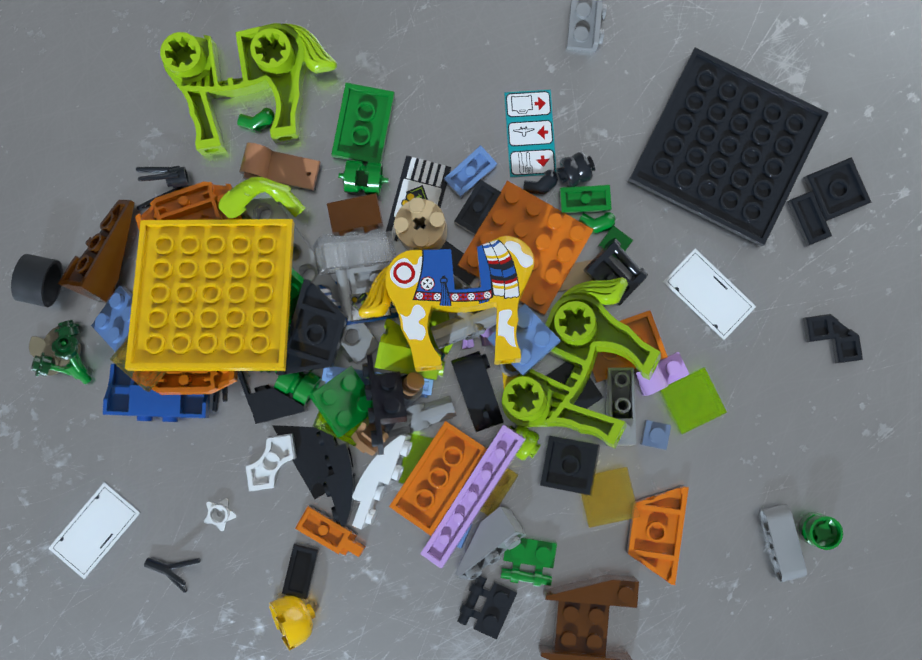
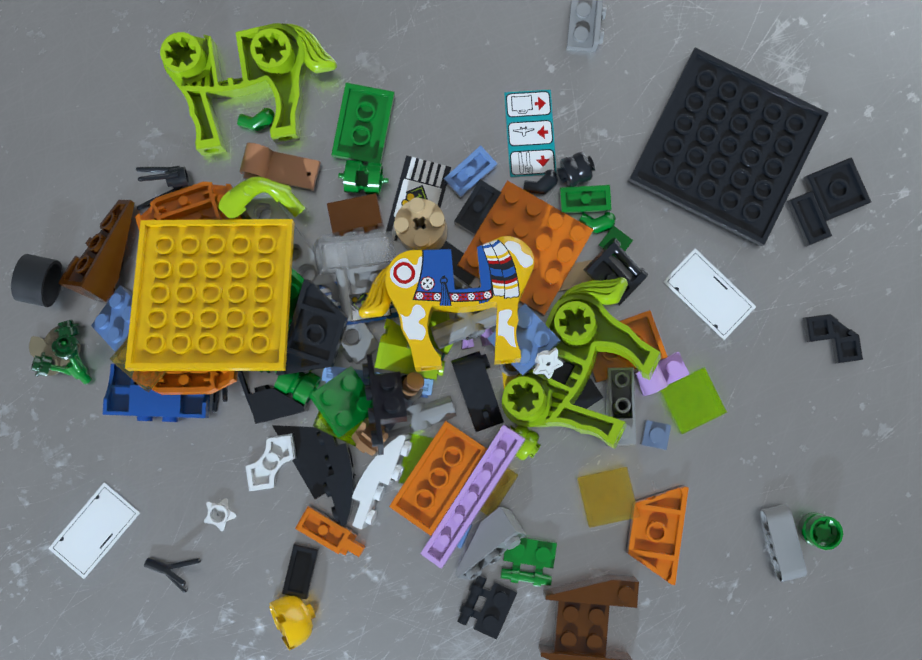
(542, 359): none -> white plate
(570, 465): black plate -> none

